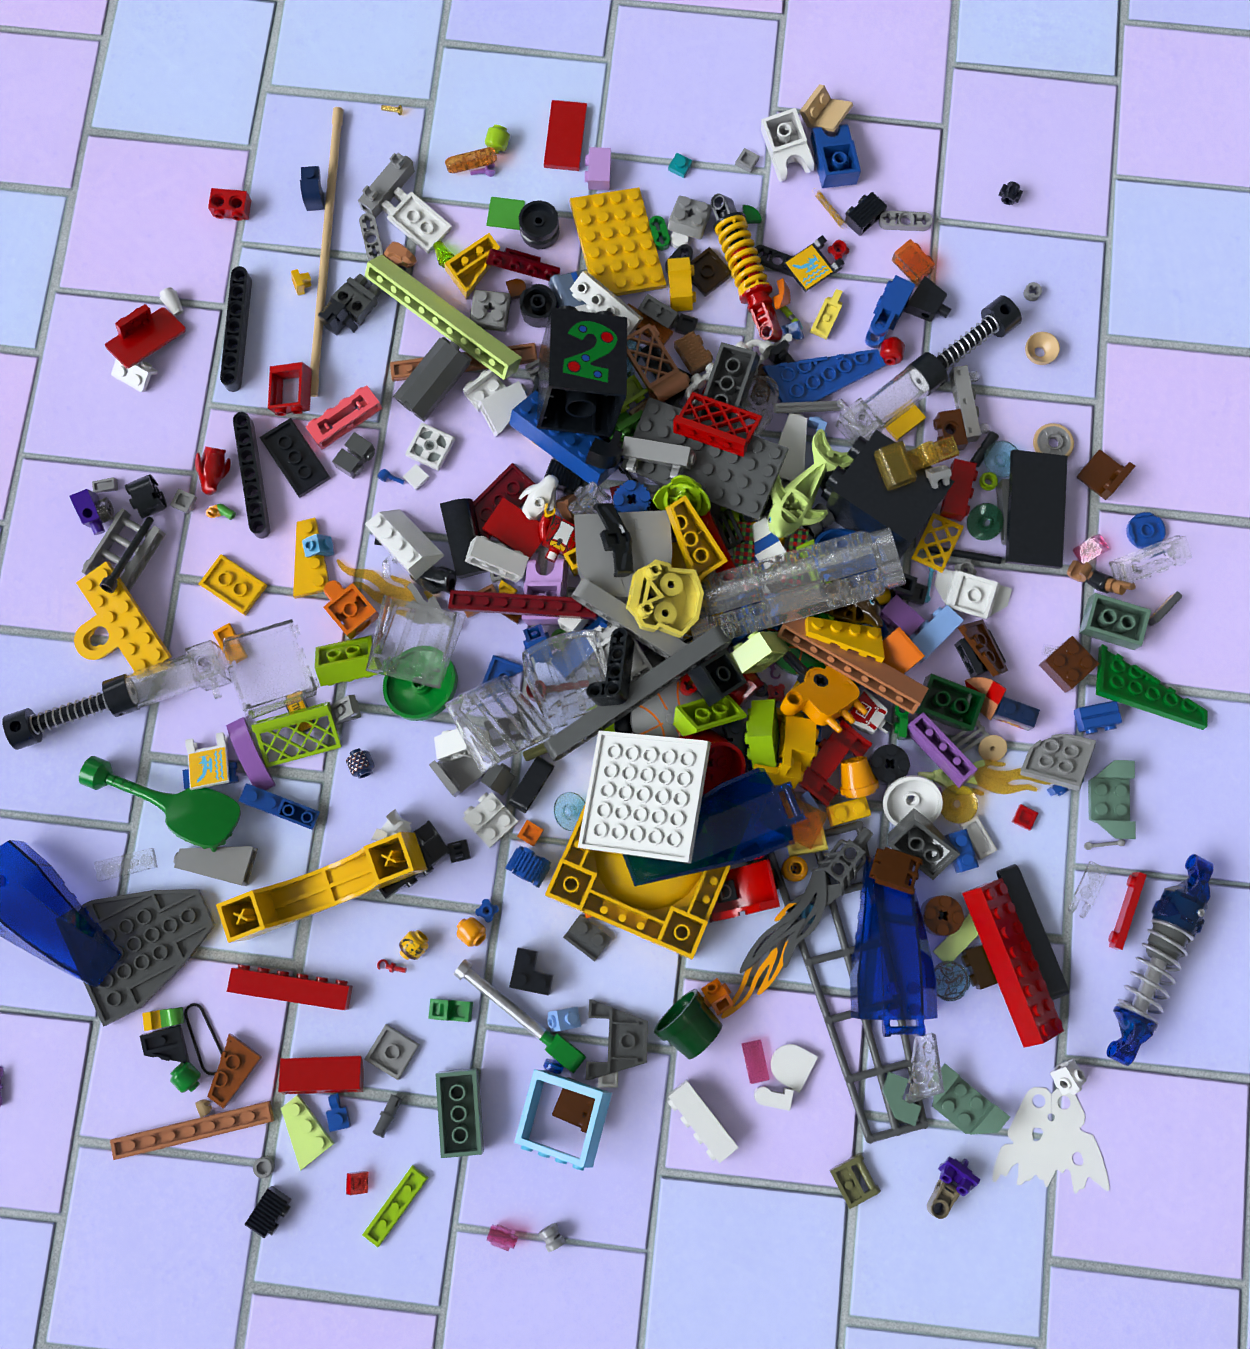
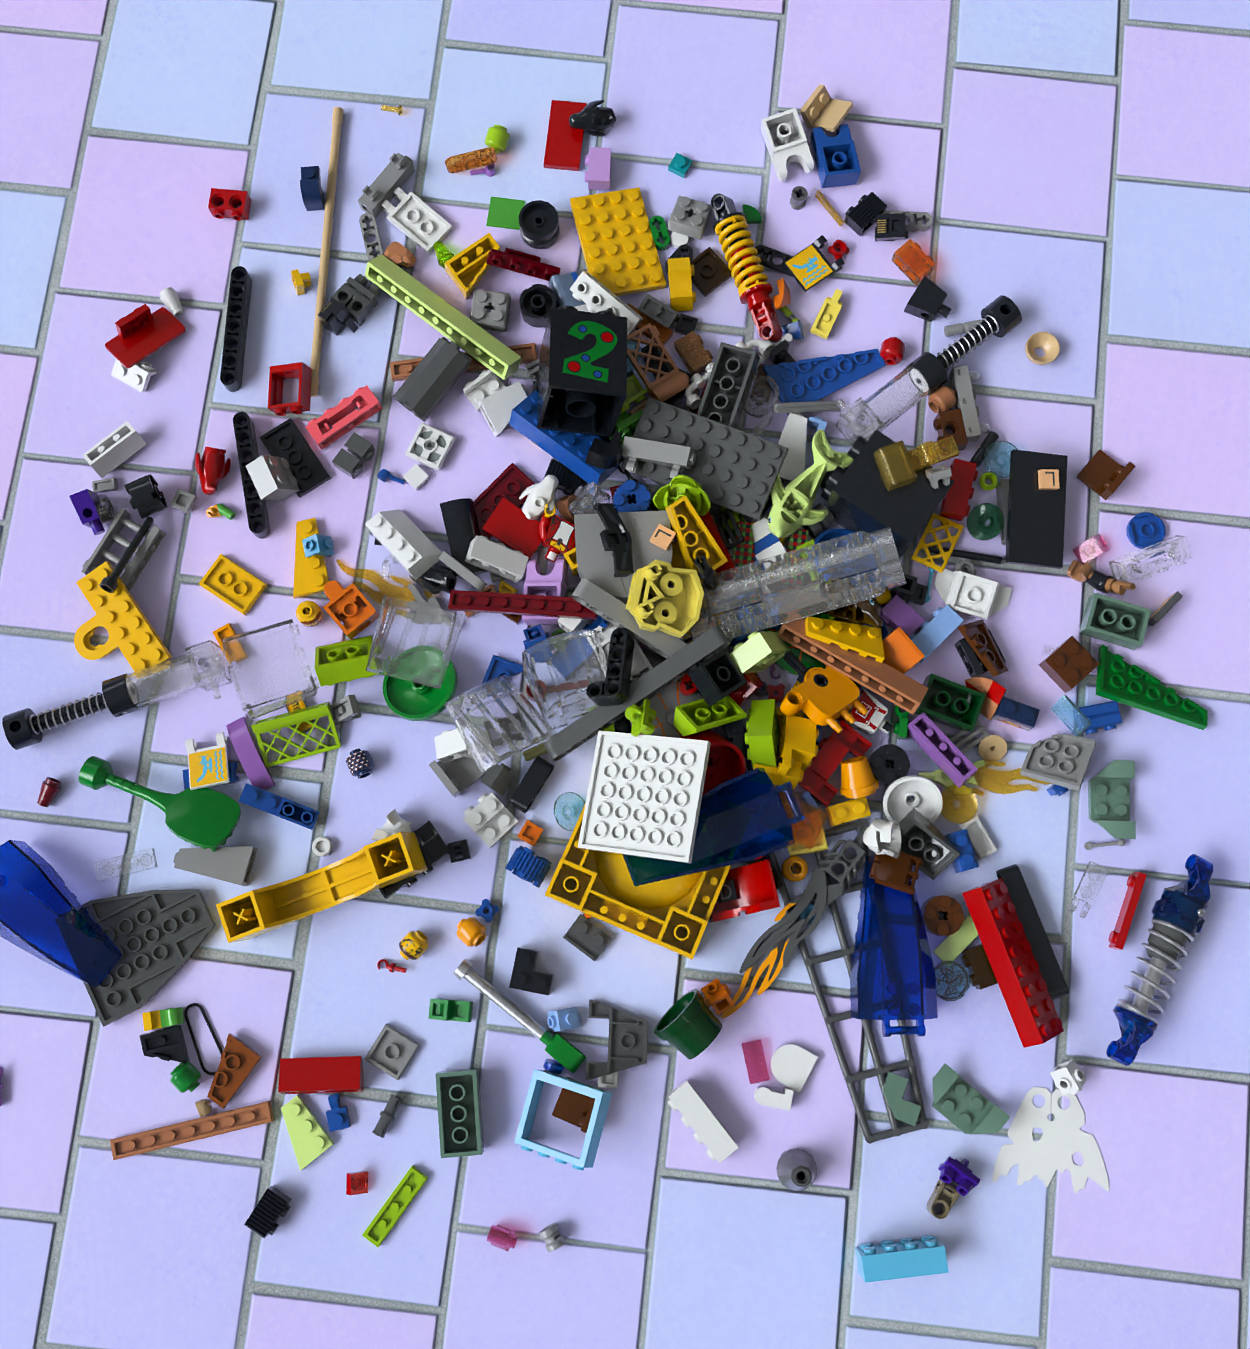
(48, 791): none -> dark red cone
(114, 449): none -> white brick
(263, 1167): light grey tile -> none
(272, 478): none -> light grey brick
(290, 988): red brick -> none
(309, 613): none -> yellow head
(322, 846): none -> white tile
(461, 570): none -> light grey beam
(515, 288): reddish brown tile -> none
(593, 118): none -> black animal
(641, 718): none -> lime hips
(662, 537): none -> light nougat tile
(705, 572): none -> black pin
(711, 434): red fence -> none
(747, 160): light grey tile -> none
(793, 1162): none -> dark grey cone
(798, 197): none -> flat silver bush
(848, 1183): olive plate -> none
(884, 837): none -> white helmet
(889, 309): blue brick -> none
(890, 227): none -> black piece
(901, 1259): none -> medium azure brick
(906, 423): yellow tile -> none
(926, 1071): clear wing -> none
(942, 399): none -> nougat head
(958, 329): none -> light grey piece
(1010, 193): black gear -> none
(1024, 817): red tile -> none
(1031, 296): light grey bush -> none
(1048, 479): none -> light nougat tile
(1053, 431): light grey wheel -> none
(1071, 715): none -> clear light blue tile

